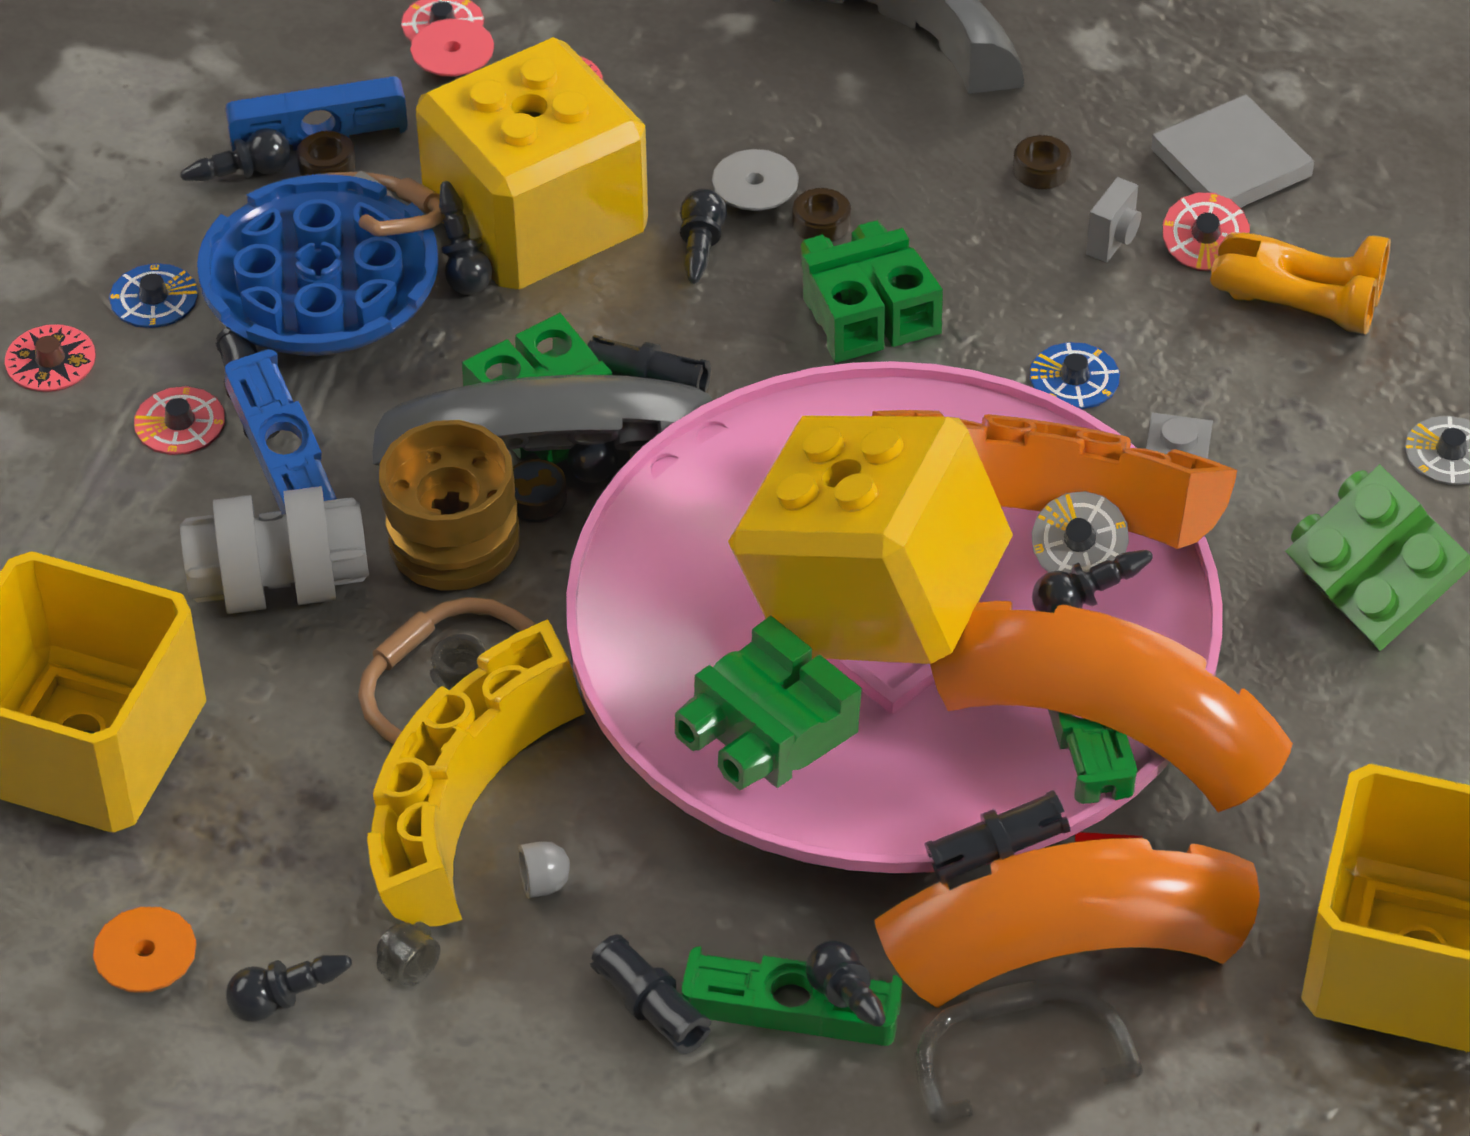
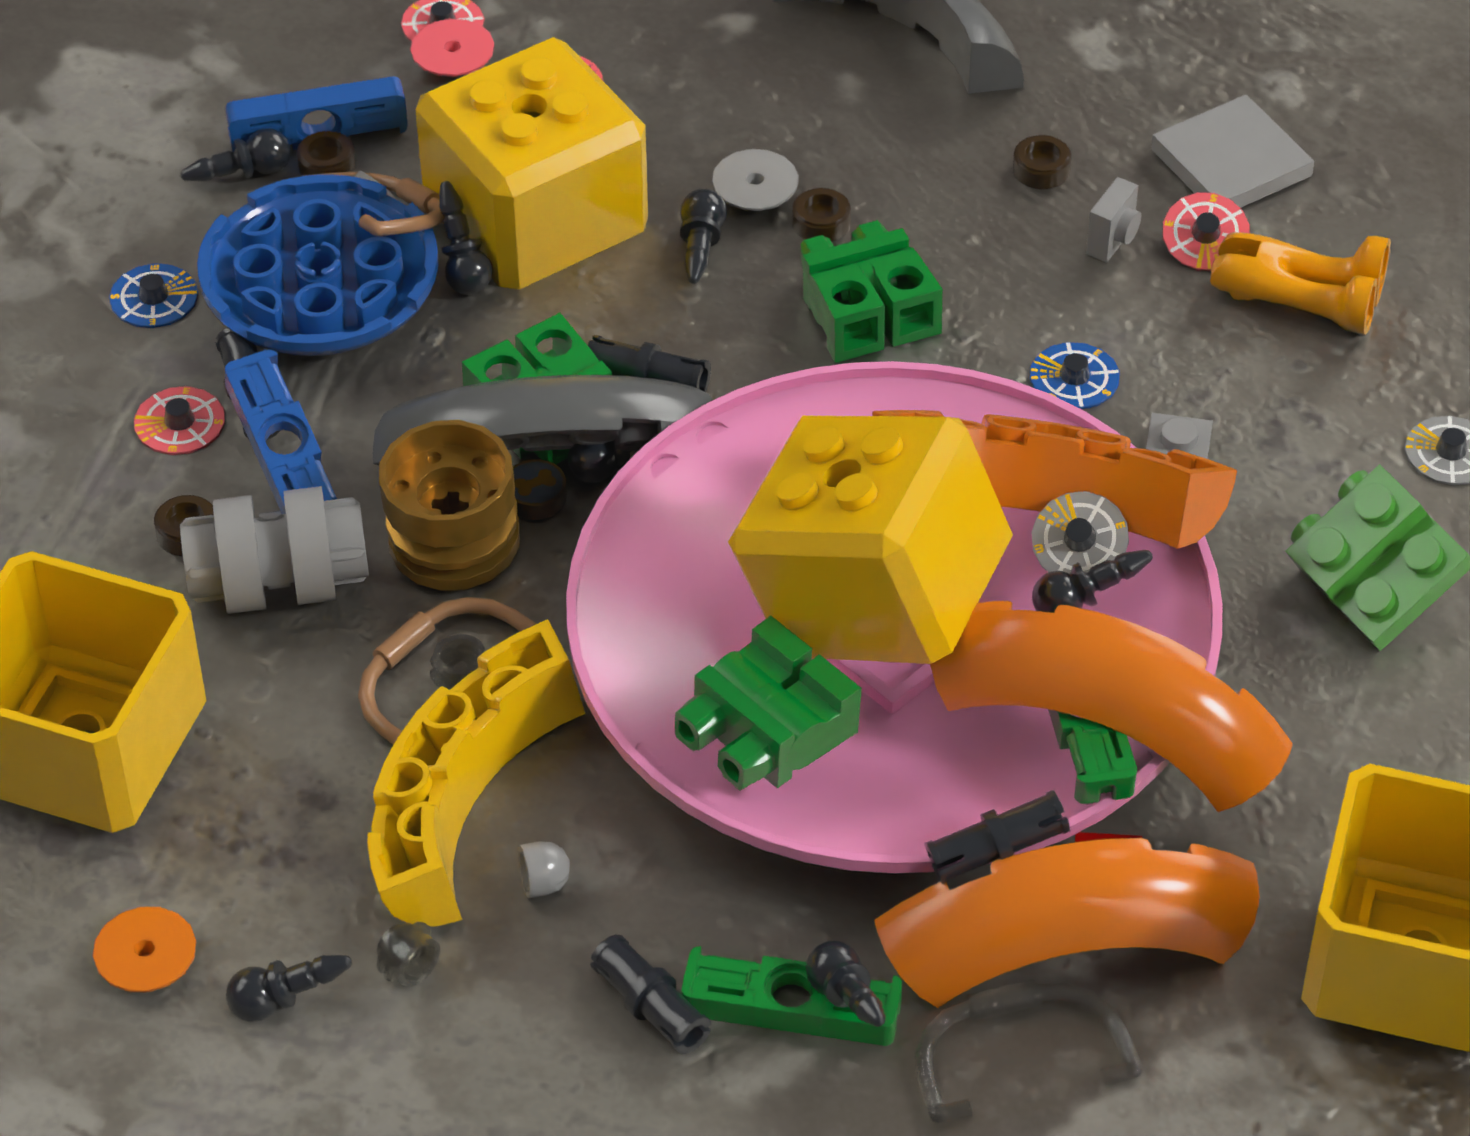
(50, 358): piece -> none
(172, 514): none -> dark brown tile

